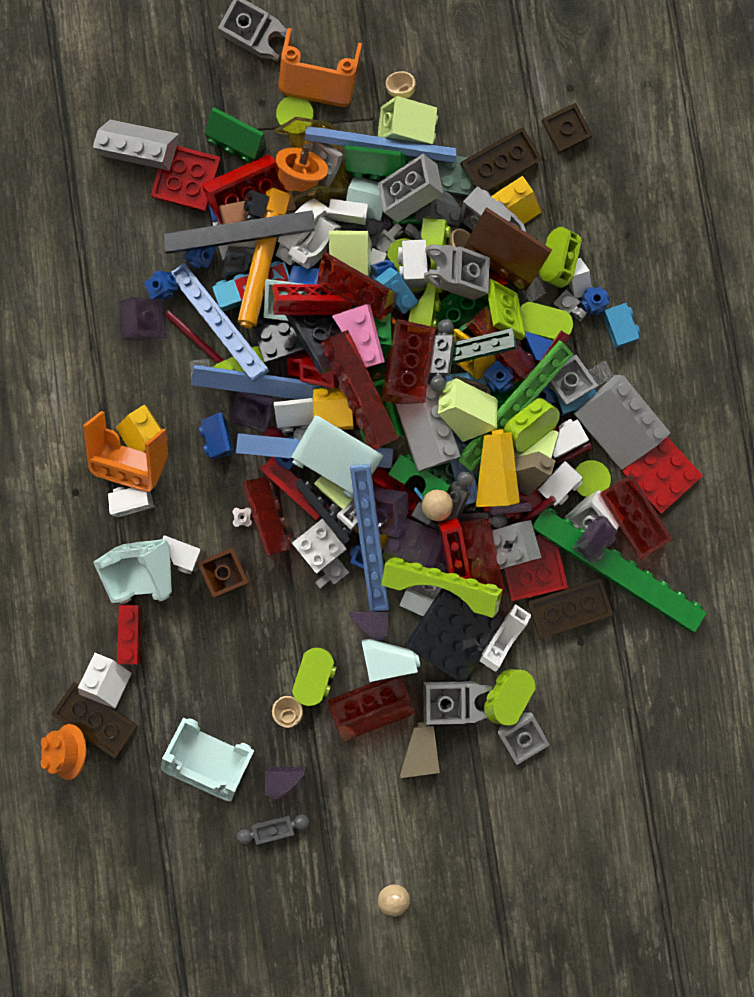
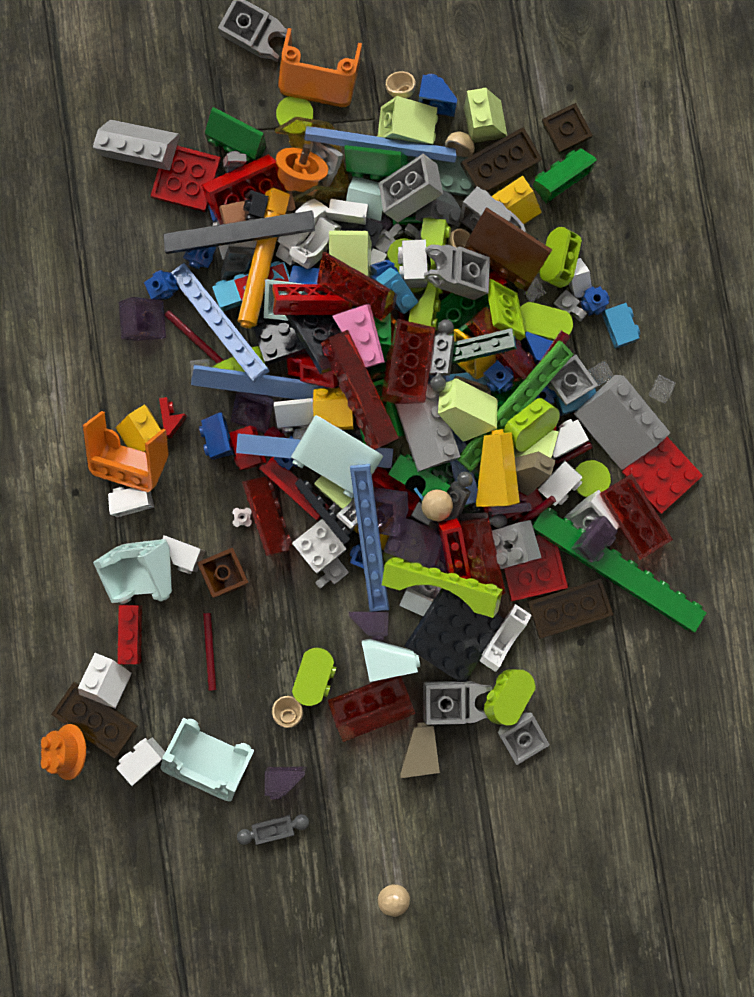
(140, 762): none -> white brick
(170, 422): none -> red slope
(209, 651): none -> dark red bar
(234, 160): none -> light grey plate
(246, 461): none -> red brick
(437, 94): none -> blue slope
(462, 142): none -> tan piece
(484, 116): none -> yellowish green slope
(564, 174): none -> green slope
(662, 389): none -> clear slope

